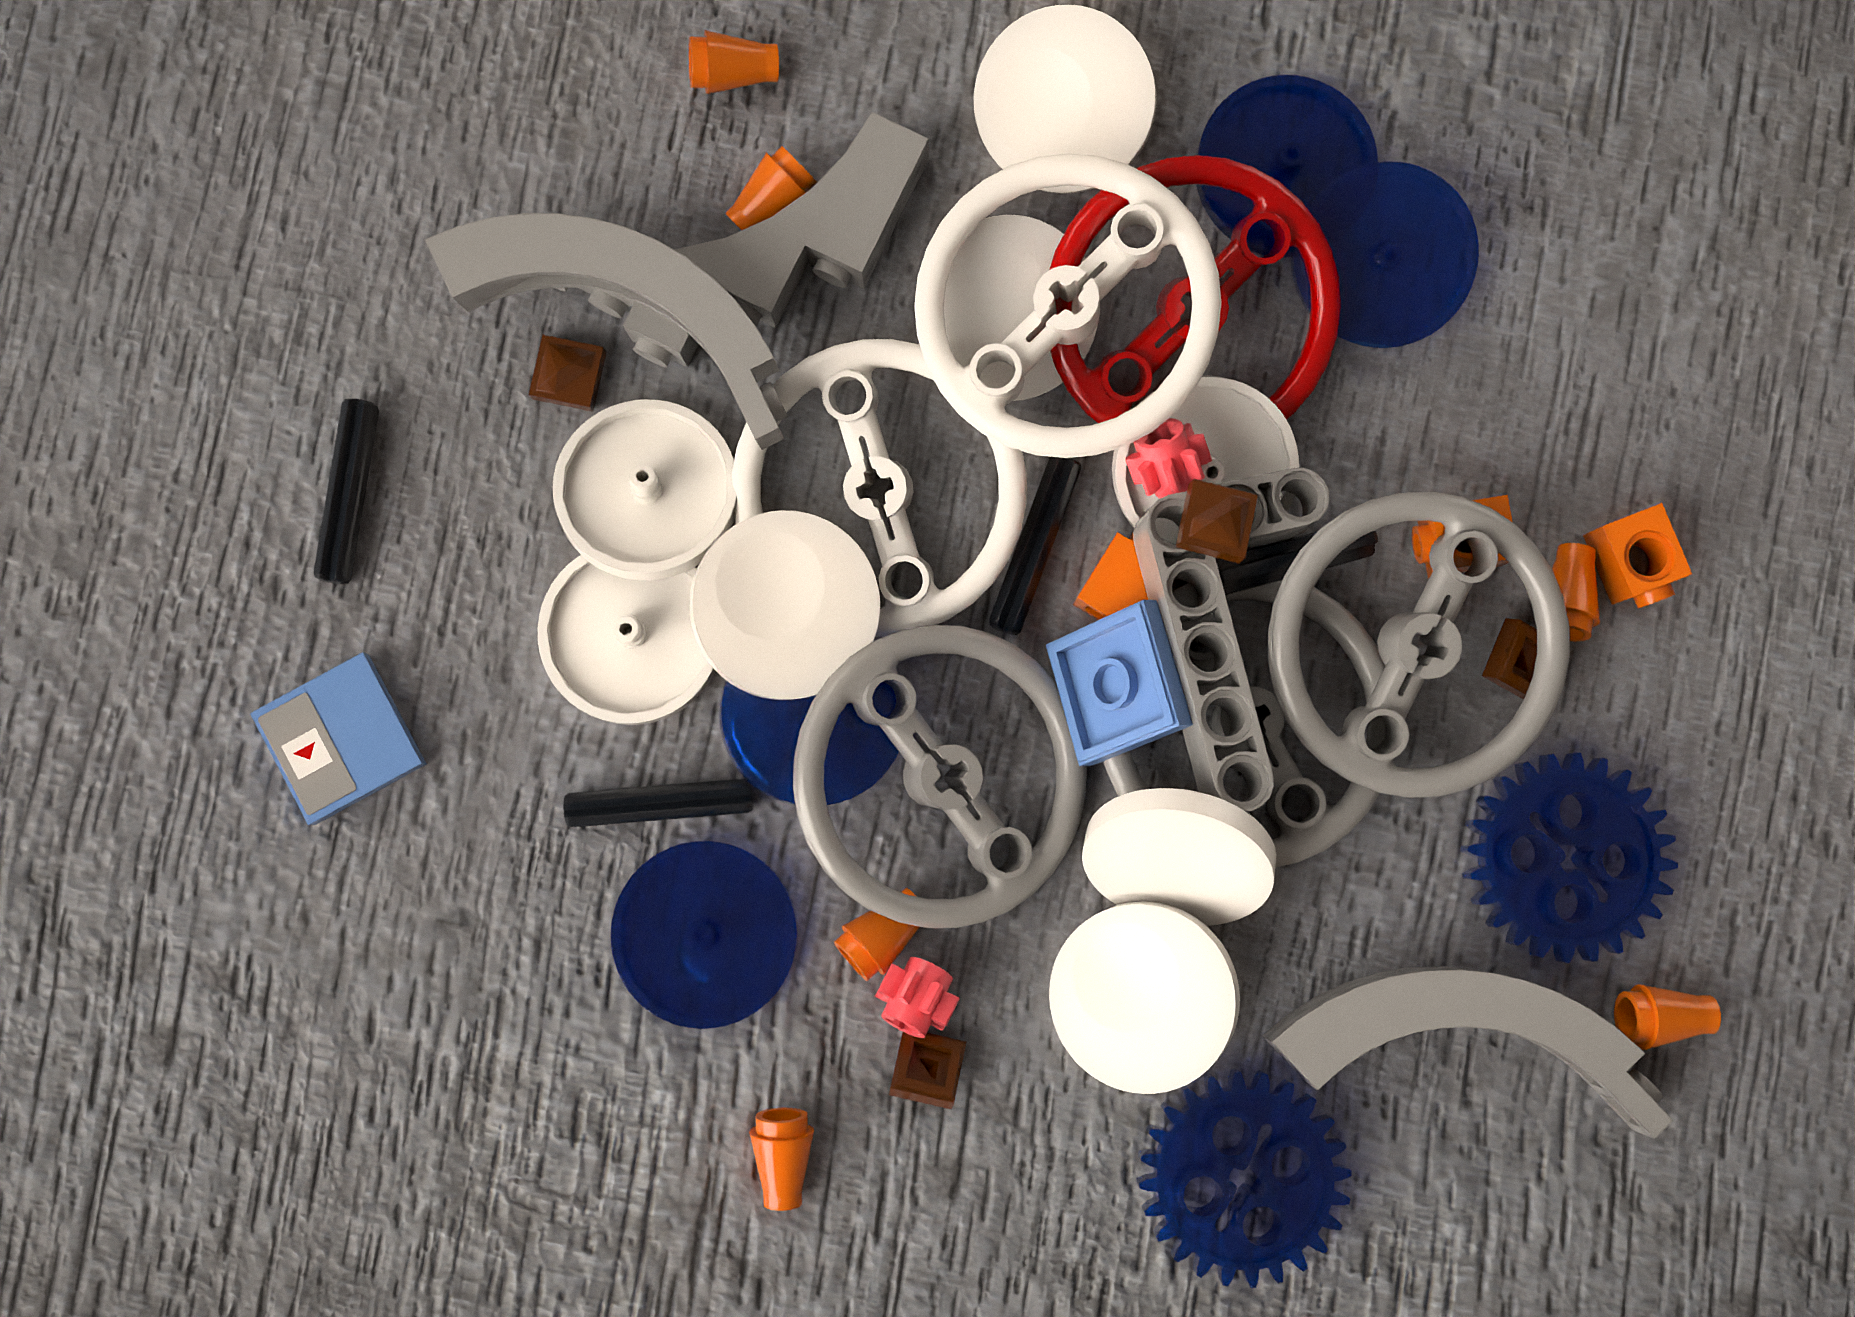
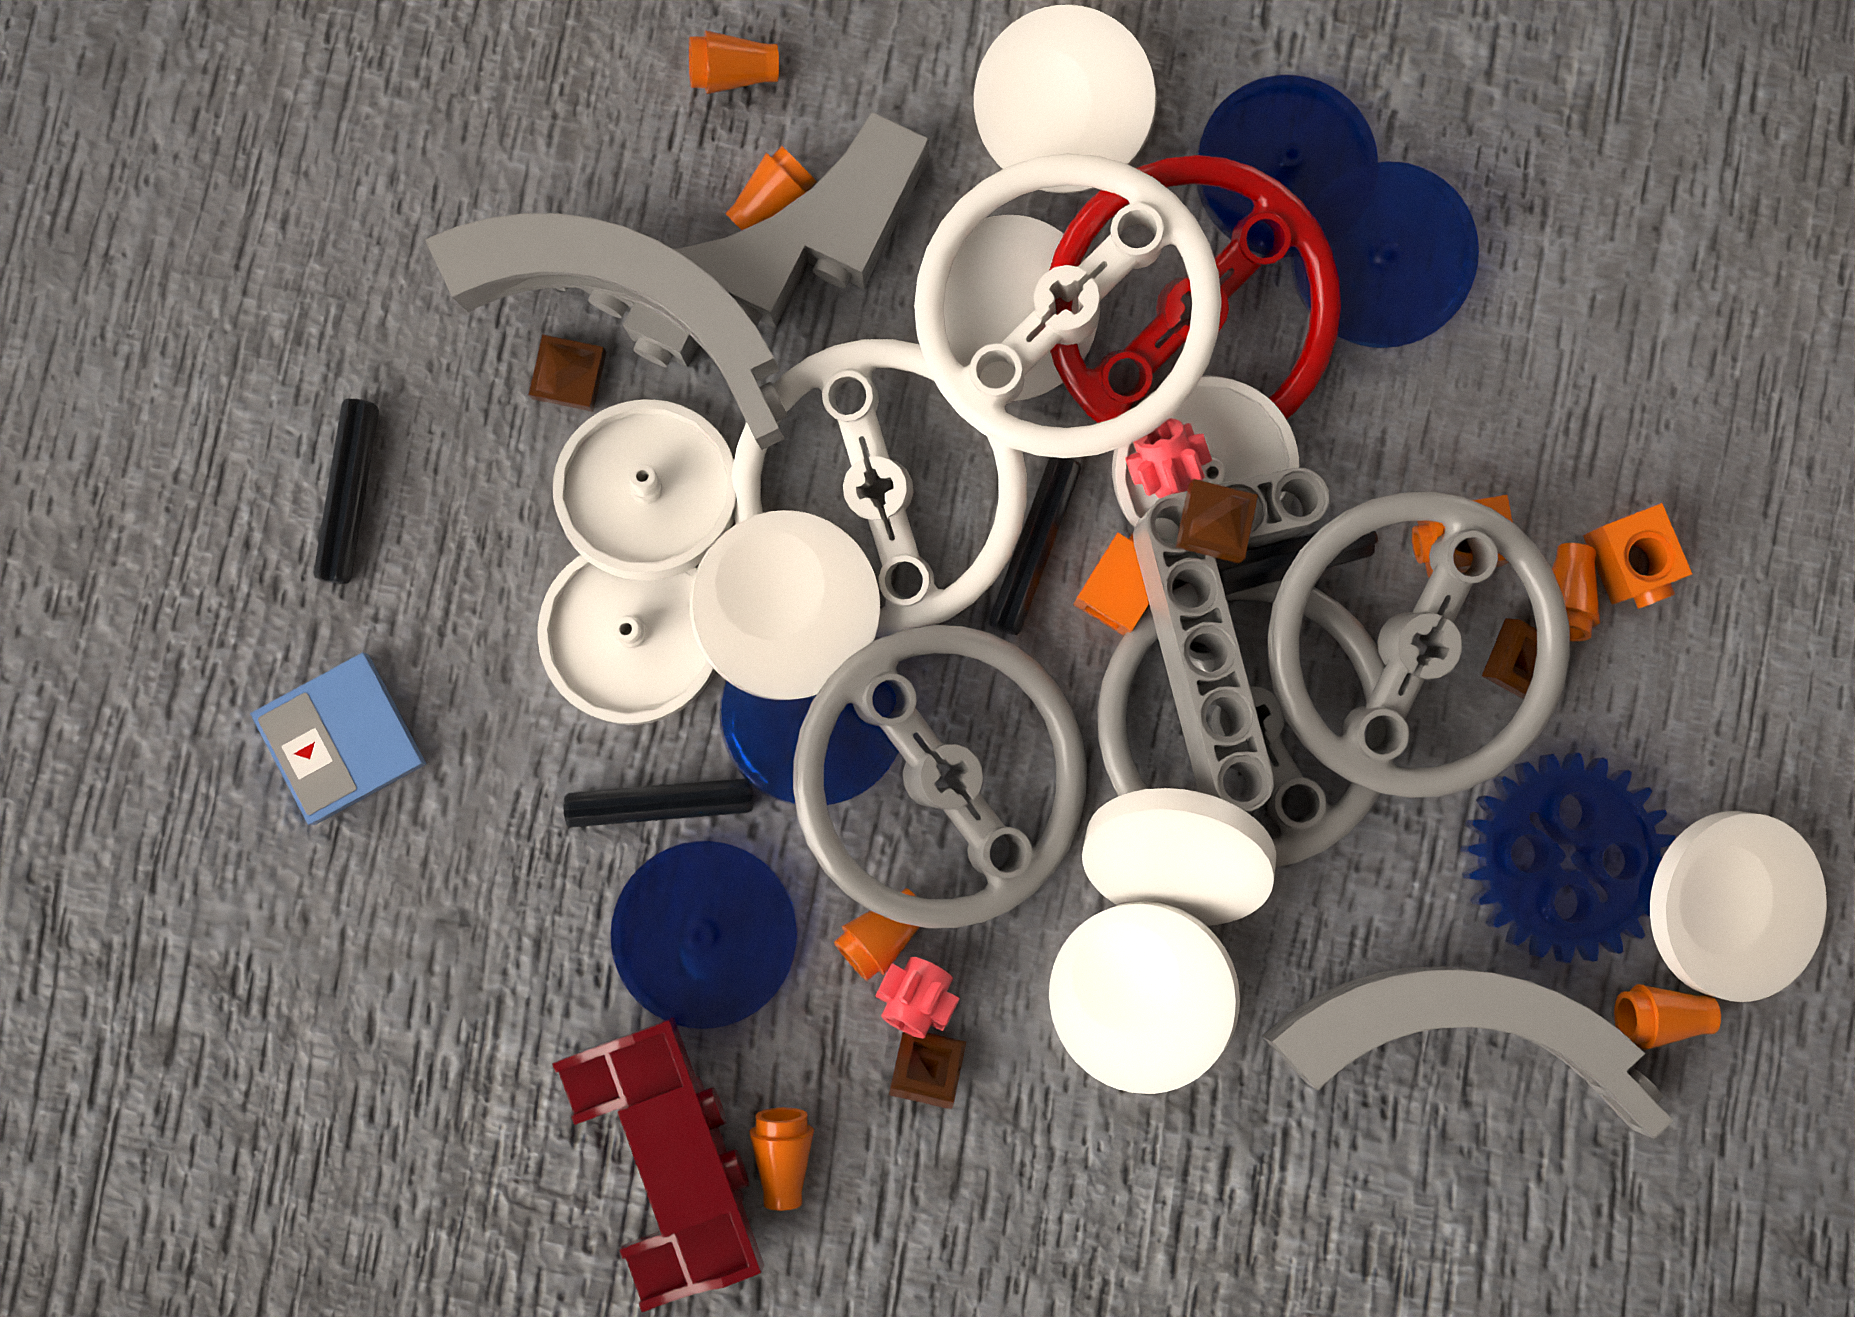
(680, 1159): none -> dark red bracket
(1118, 683): medium blue tile -> none
(1297, 1202): clear blue gear -> none
(1738, 906): none -> white piece

